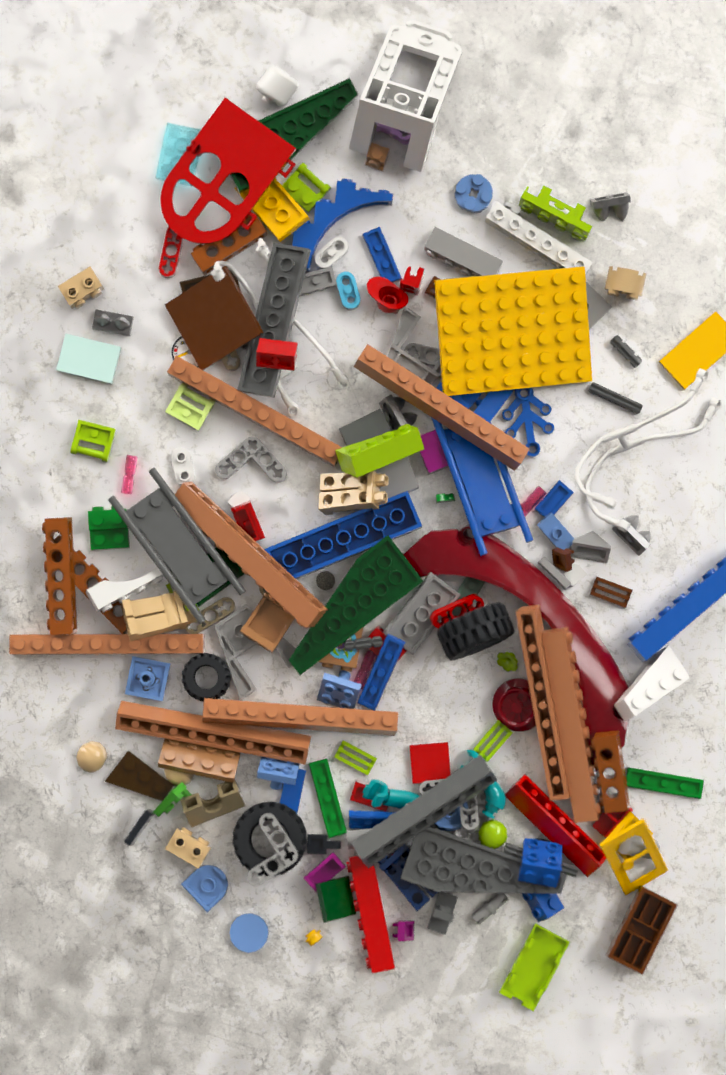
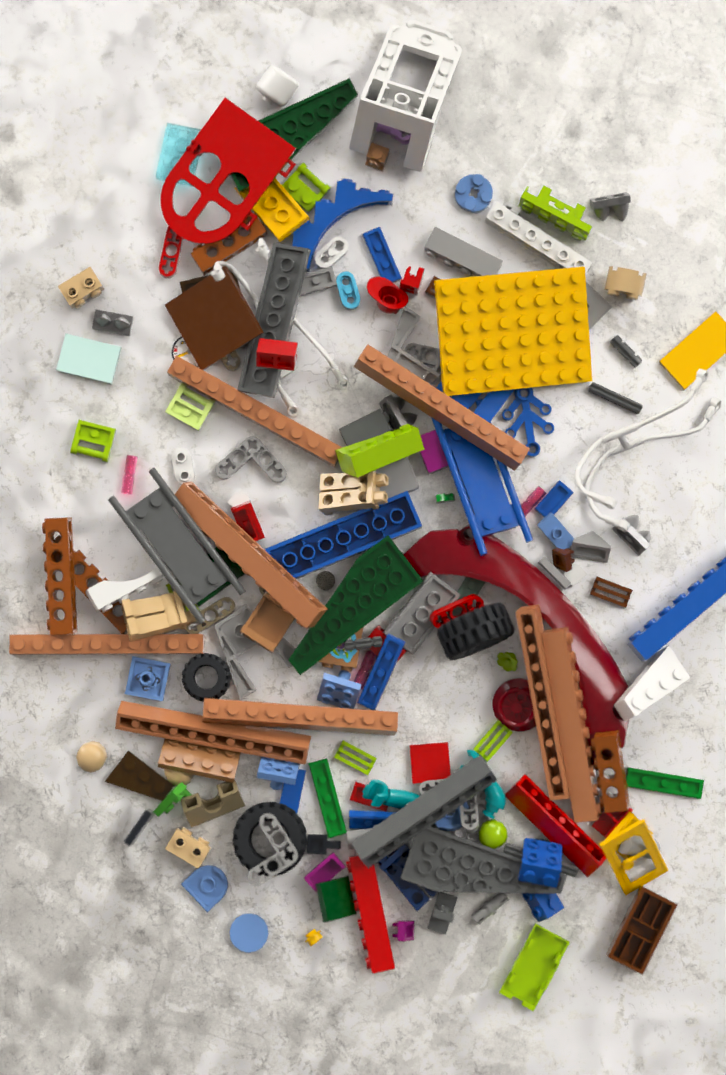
(107, 529): green plate -> none

